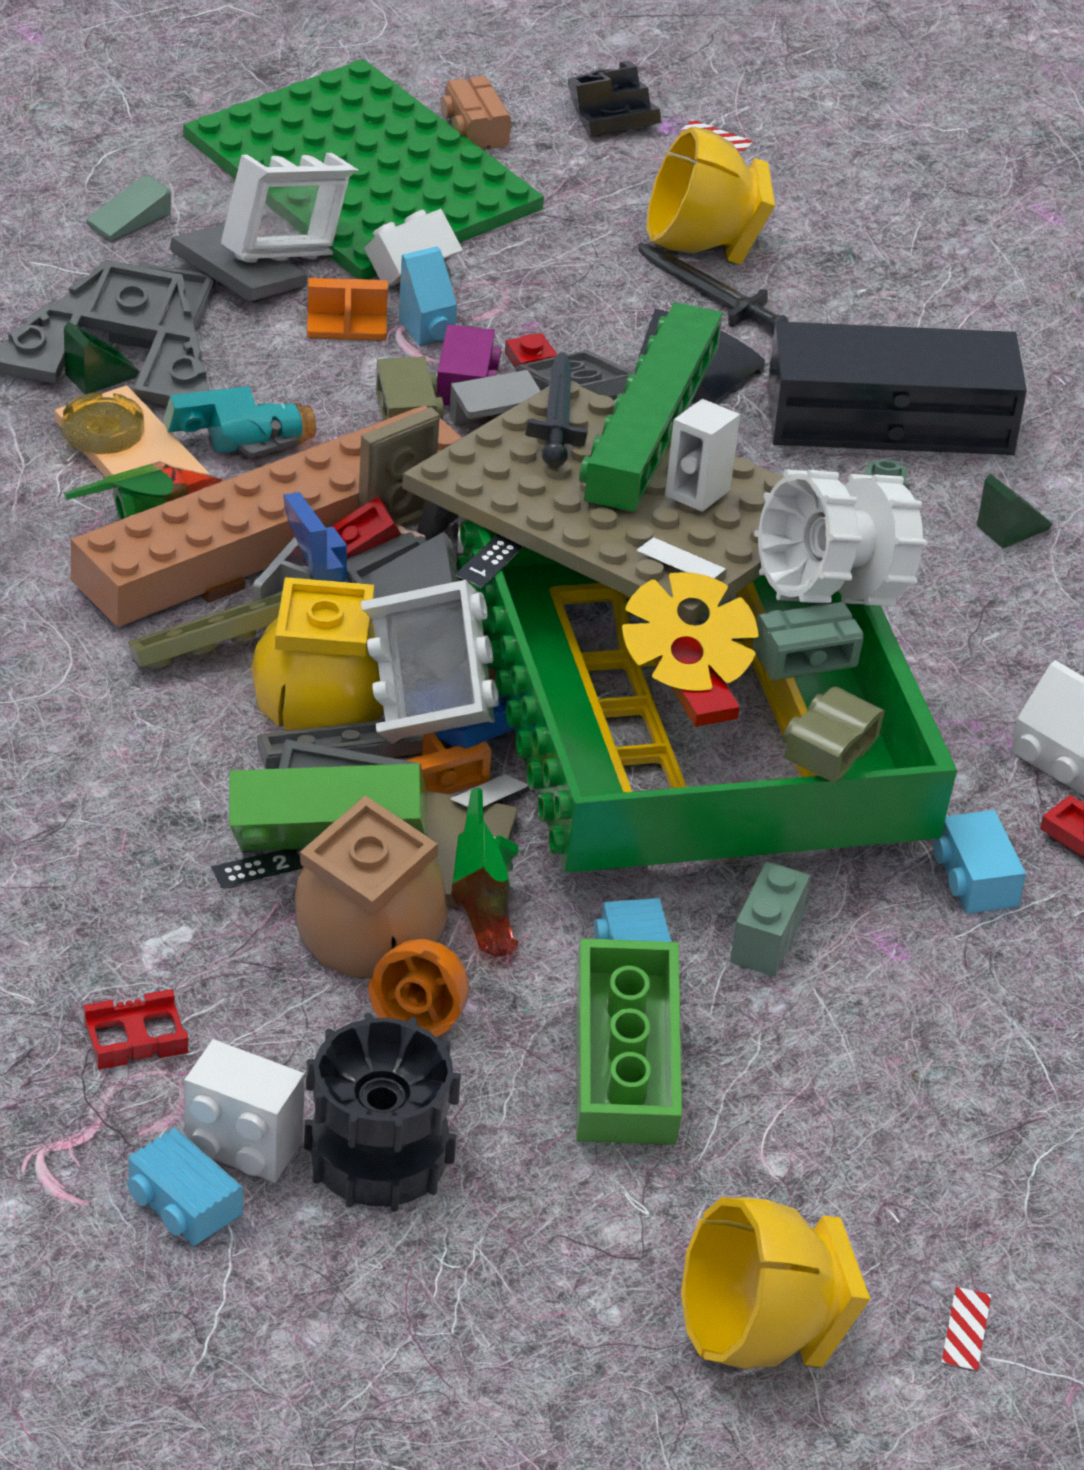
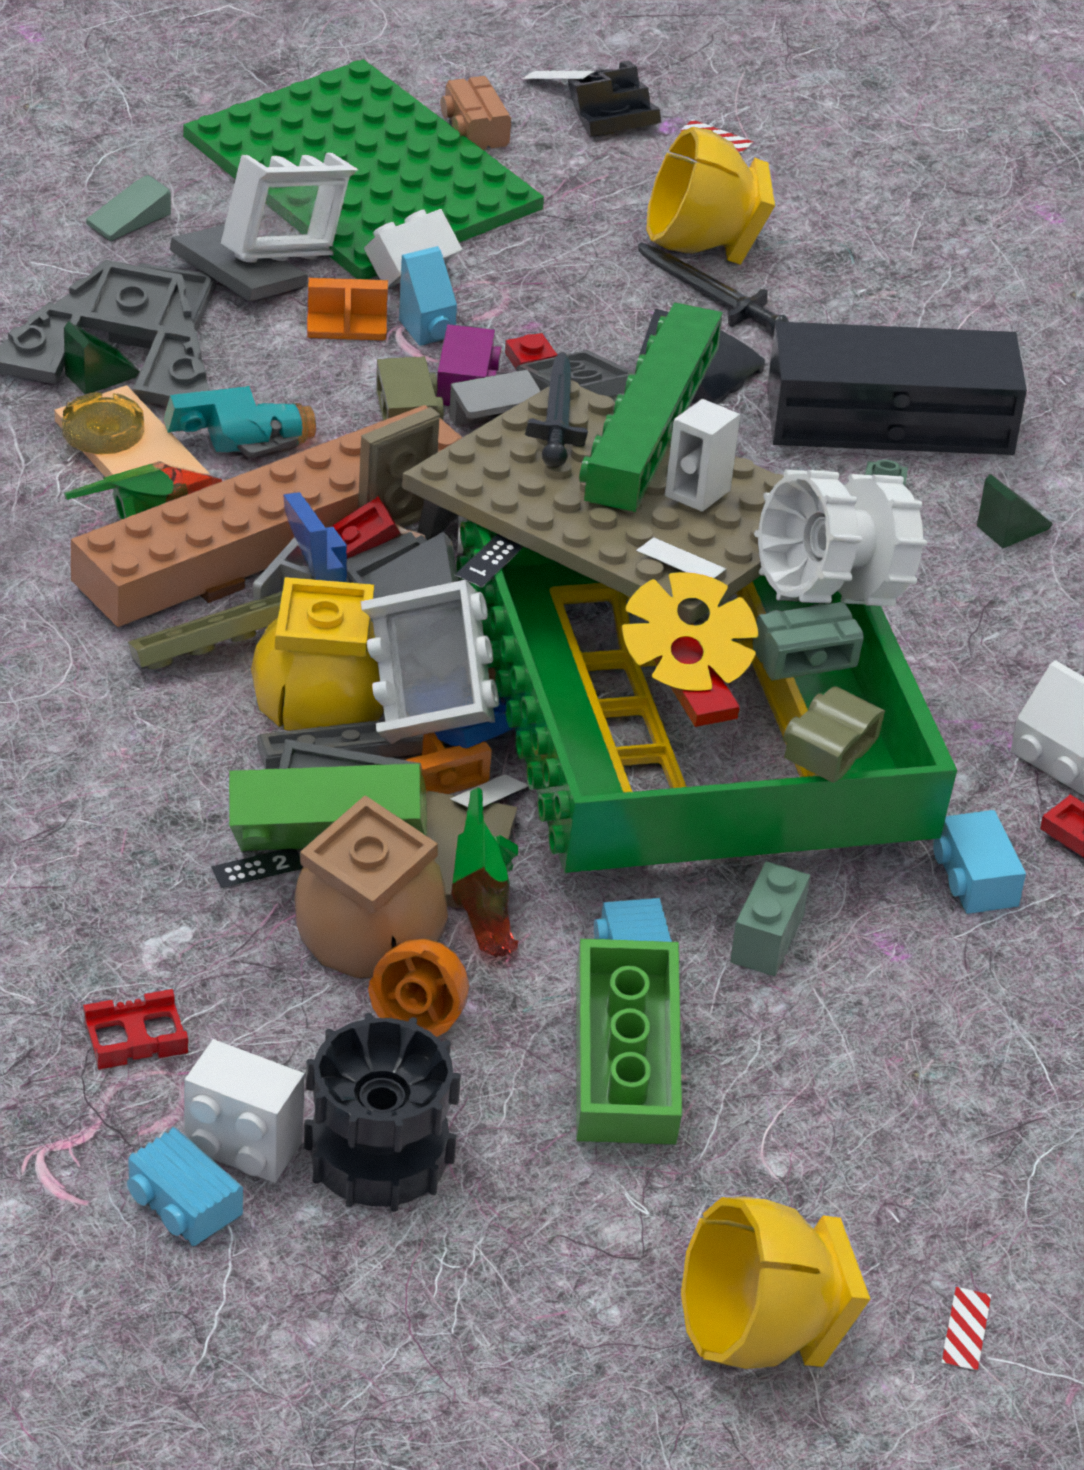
(558, 75): none -> white sticker

